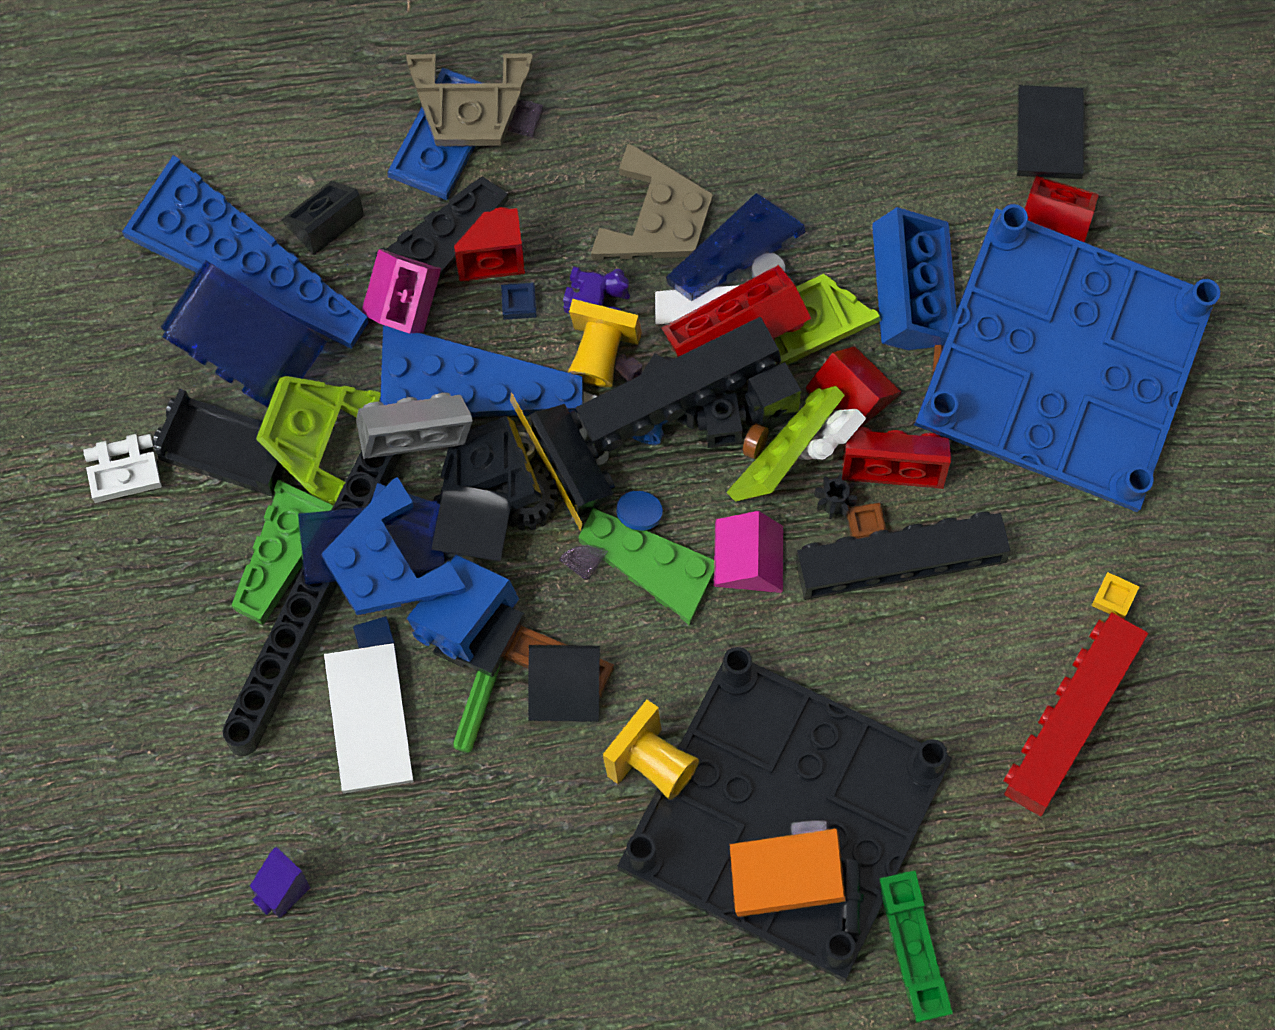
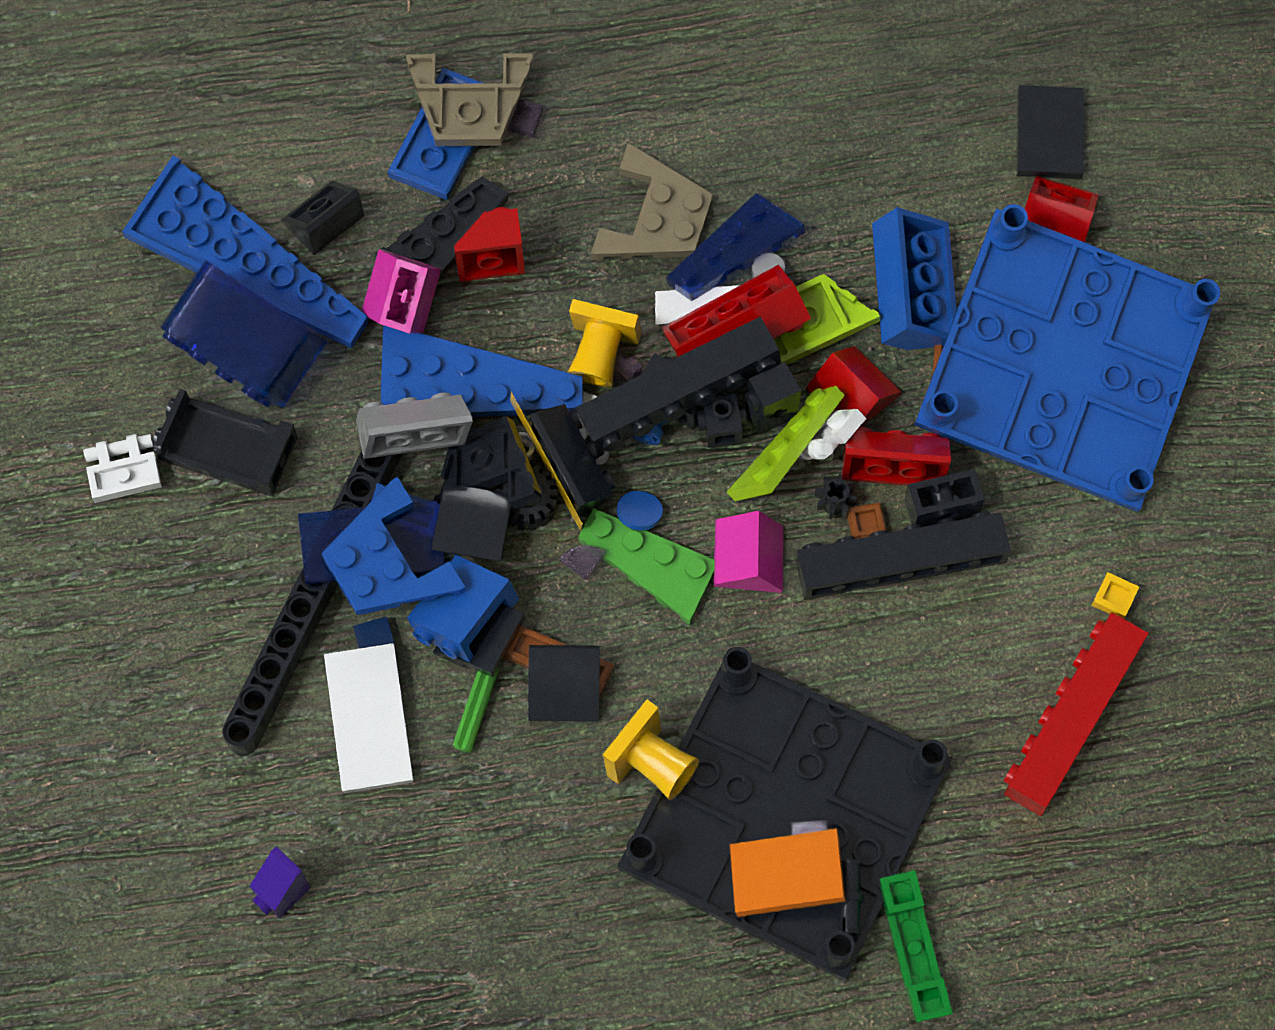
(276, 553): bright green wing -> none
(301, 425): lime wing -> none
(518, 301): dark blue tile -> none
(595, 286): dark purple animal -> none
(755, 441): dark orange tile -> none
(944, 497): none -> black brick

